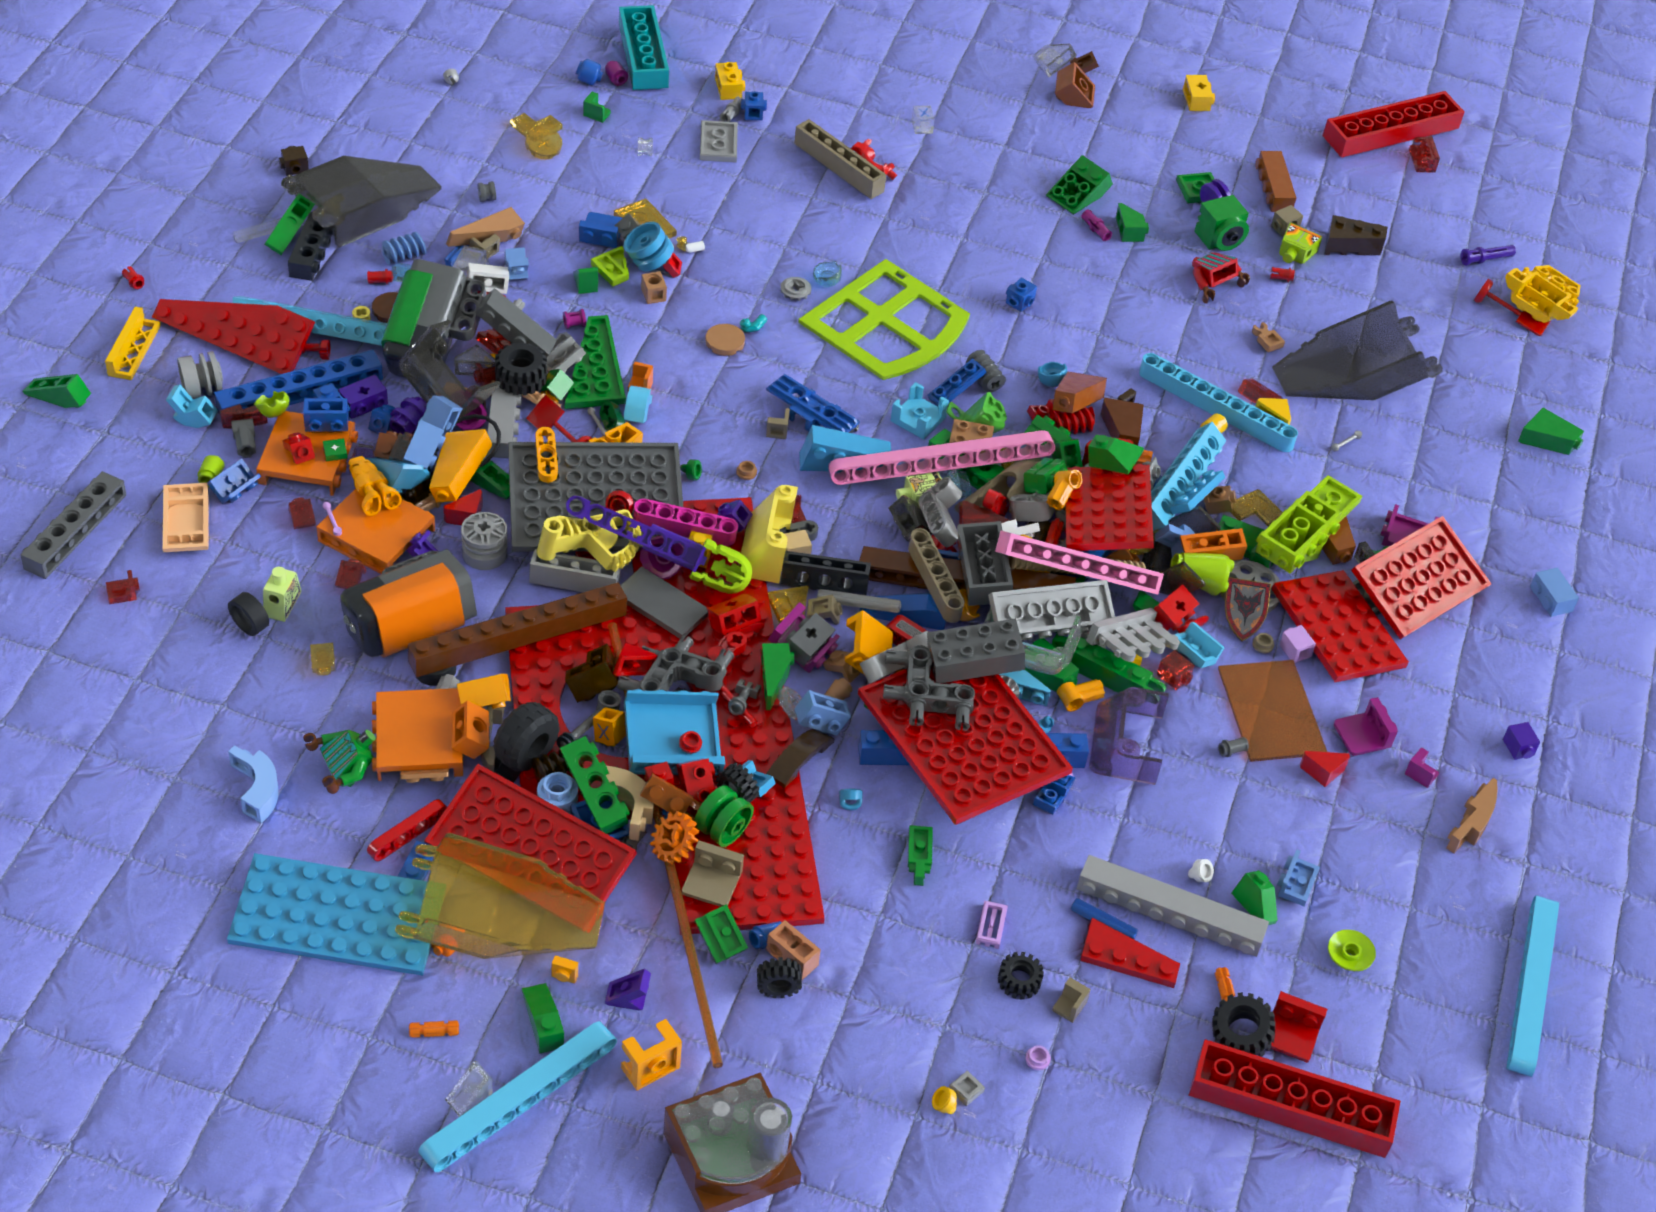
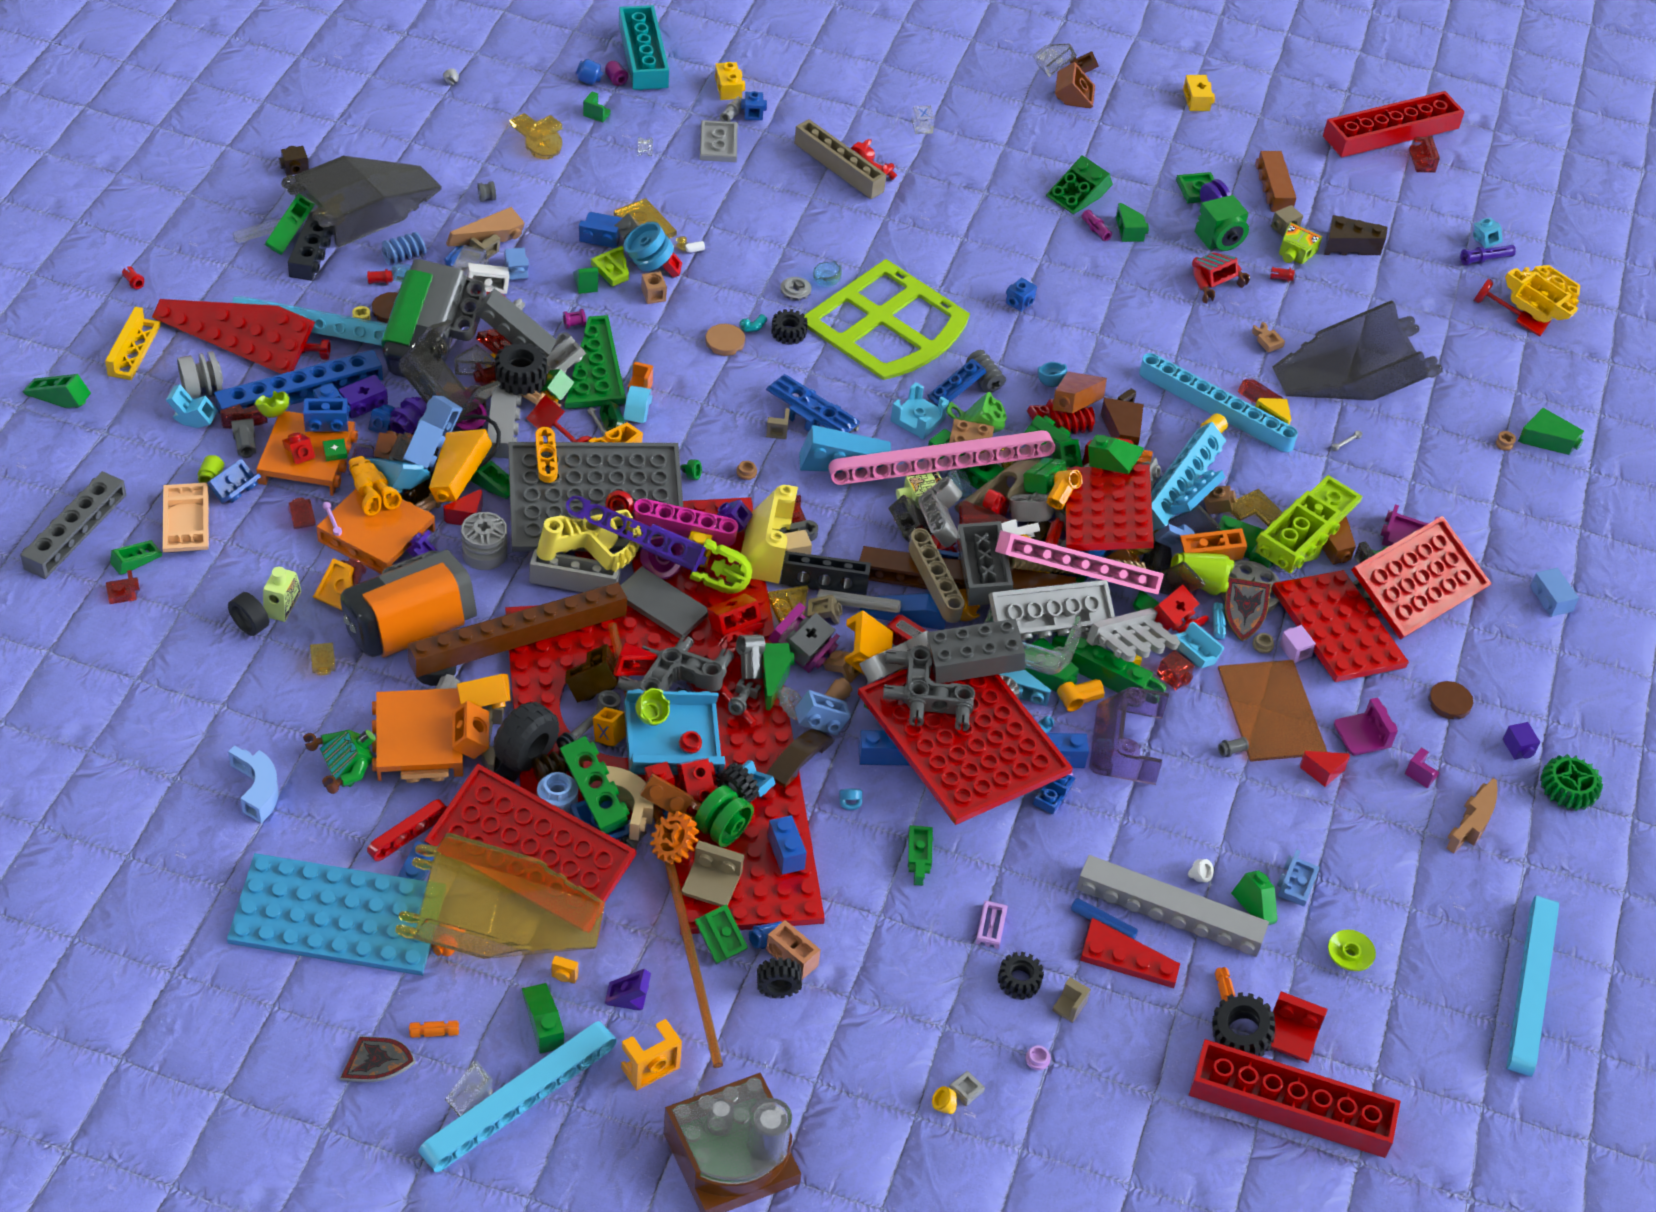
(128, 559): none -> green slope
(334, 582): none -> light orange tile
(377, 1060): none -> shield
(652, 707): none -> lime hair
(751, 649): none -> dark grey piece
(786, 844): none -> blue brick
(787, 334): none -> black tyre
(1219, 620): none -> medium azure axle
(1451, 700): none -> reddish brown tile
(1487, 232): none -> medium azure brick
(1505, 440): none -> medium nougat bush
(1567, 777): none -> green gear

